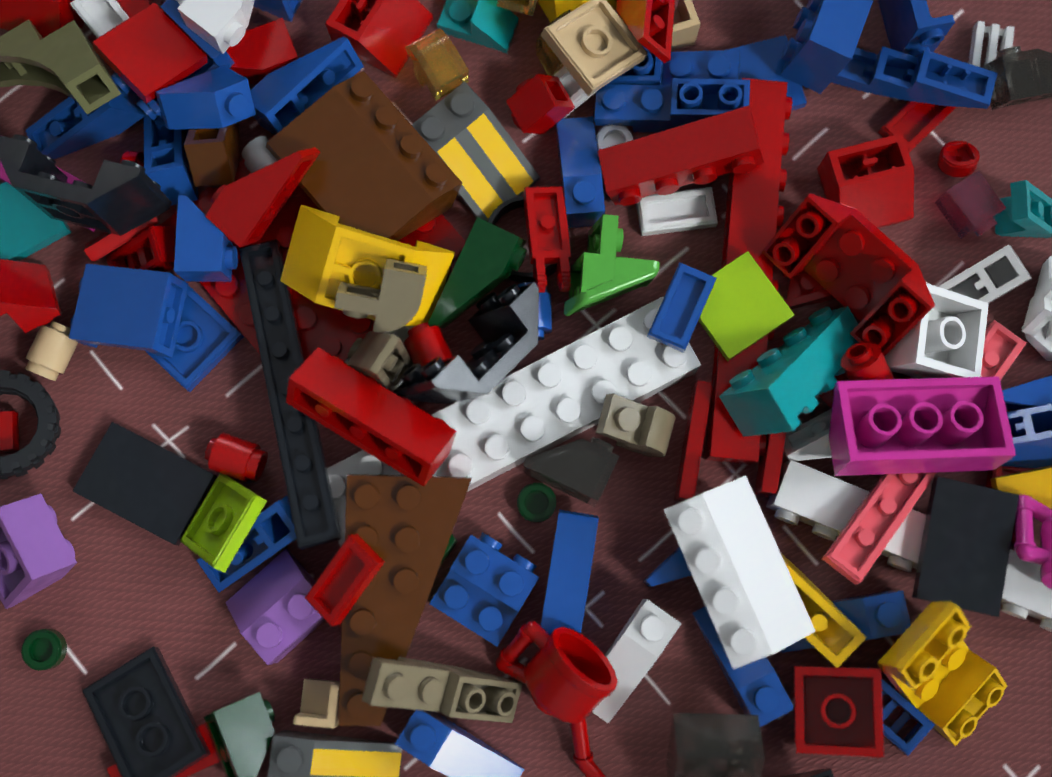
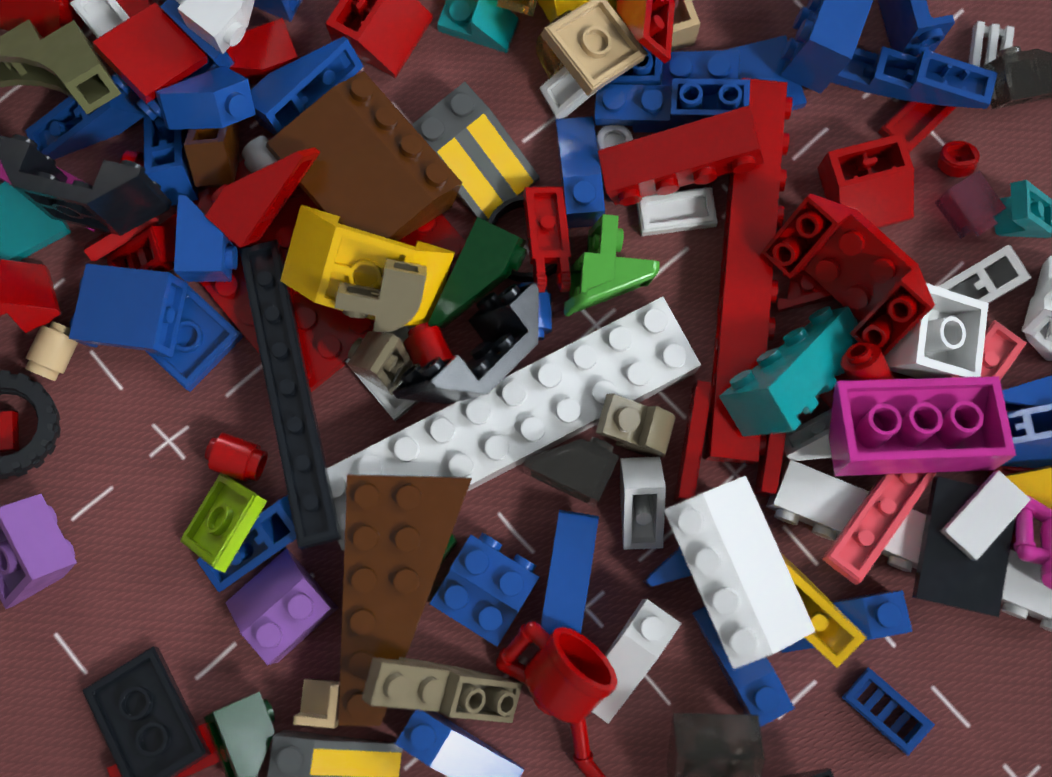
(44, 649): dark green tile -> none
(144, 483): black tile -> none
(344, 579): red tile -> none
(370, 416): red brick -> none
(437, 63): clear yellow brick -> none
(536, 502): dark green tile -> none
(539, 104): red brick -> none
(642, 502): none -> white slope
(681, 307): blue tile -> none
(742, 307): lime tile -> none
(838, 711): red brick -> none
(940, 672): yellow slope -> none
(985, 515): none -> white tile

